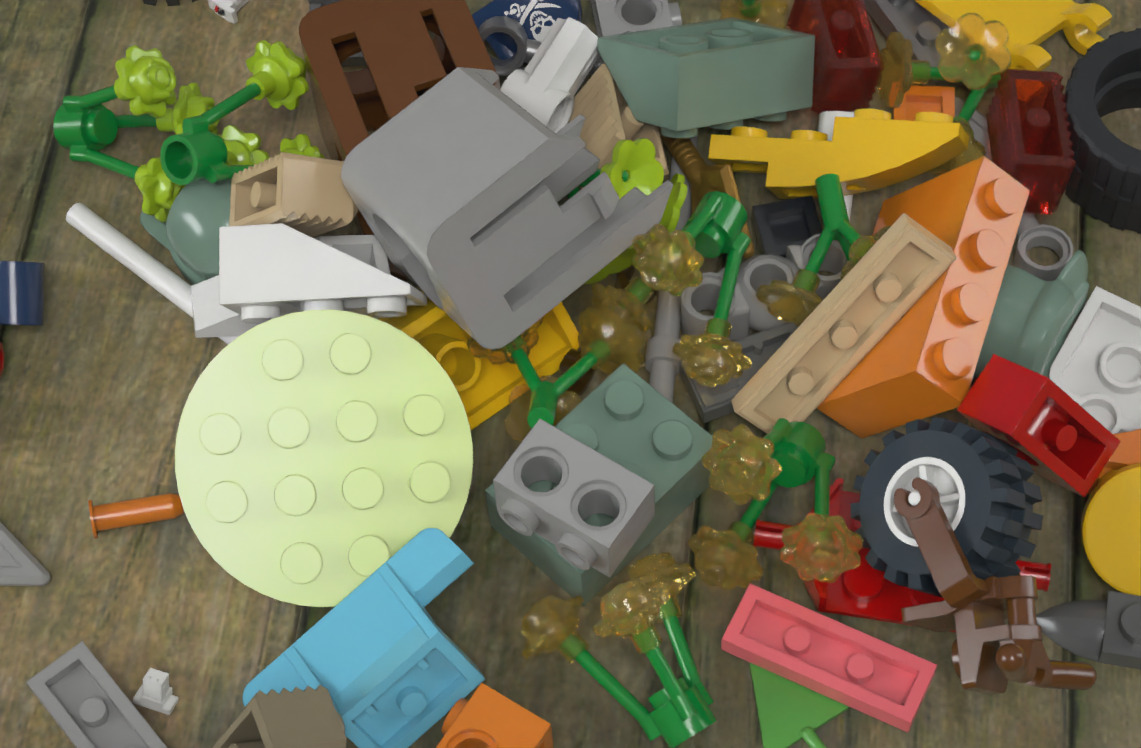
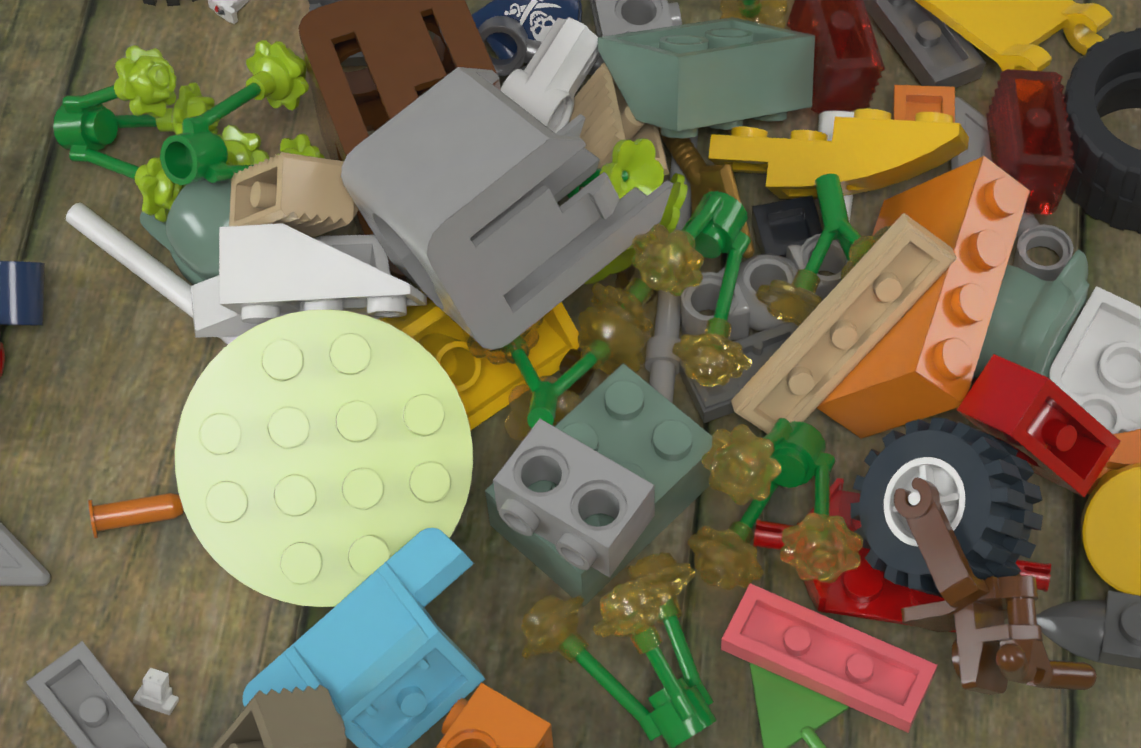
(970, 54): clear yellow plant -> none

